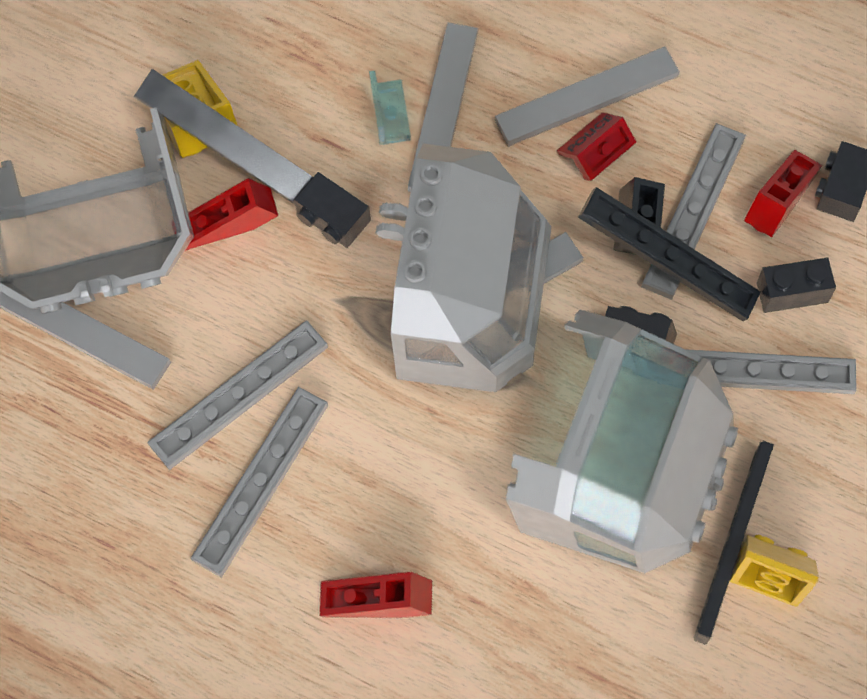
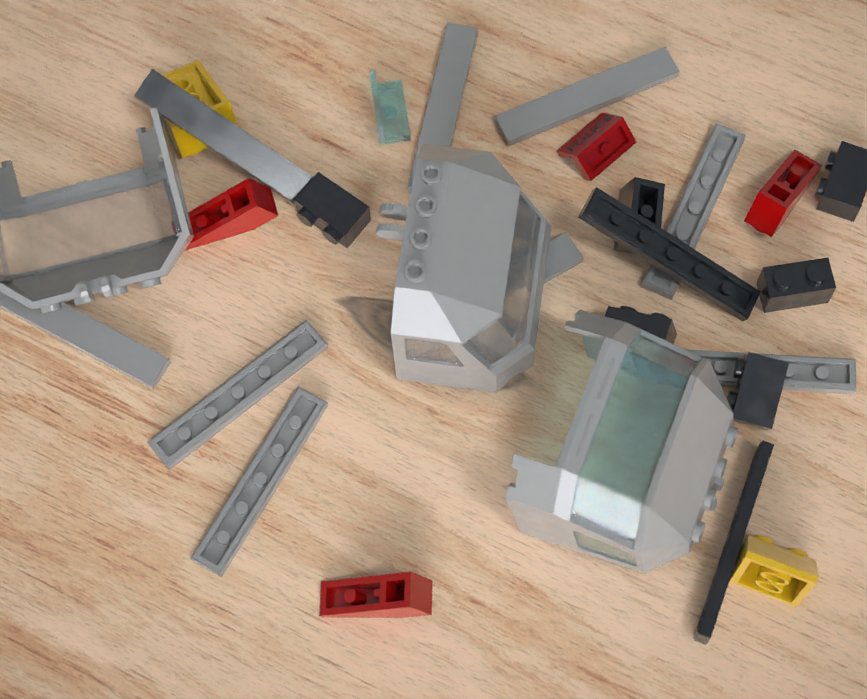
(757, 390): none -> black brick

